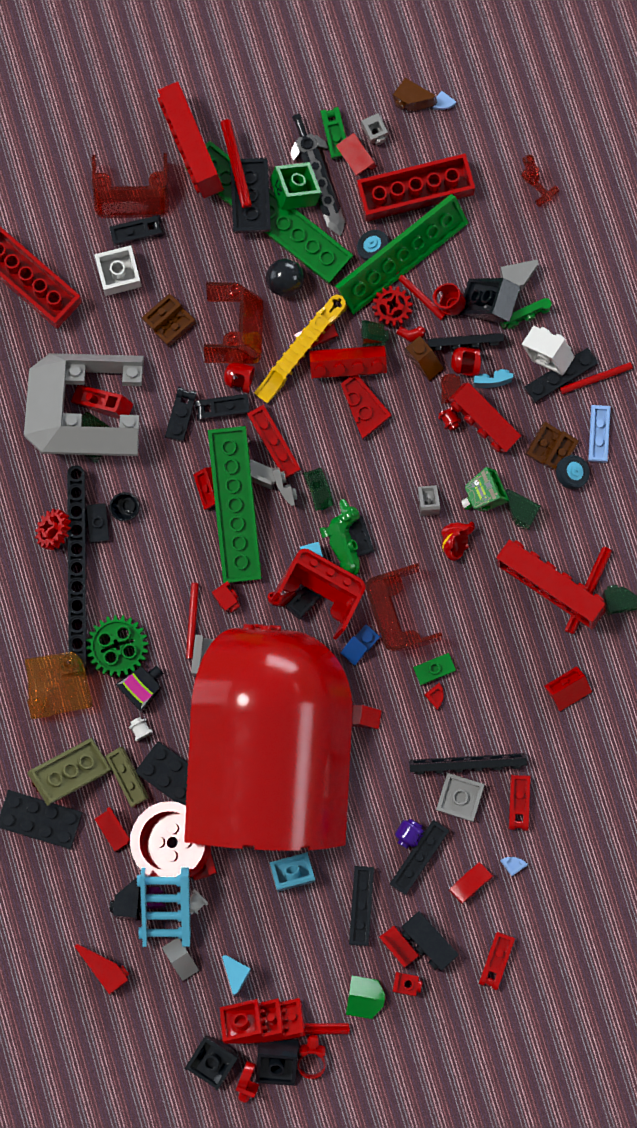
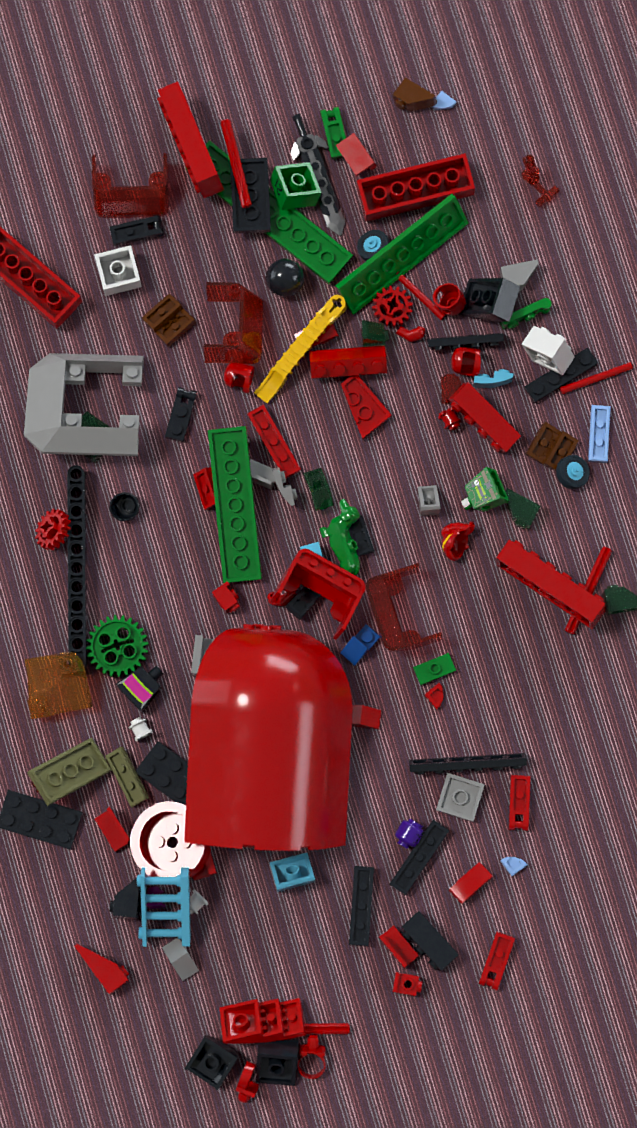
(97, 523): black plate -> none
(102, 401): red slope -> none
(192, 620): red bar -> none
(222, 407): black plate -> none
(236, 973): medium azure slope -> none
(365, 997): green slope -> none
(374, 123): light grey brick -> none
(424, 358): reddish brown slope -> none
(568, 688): red panel -> none

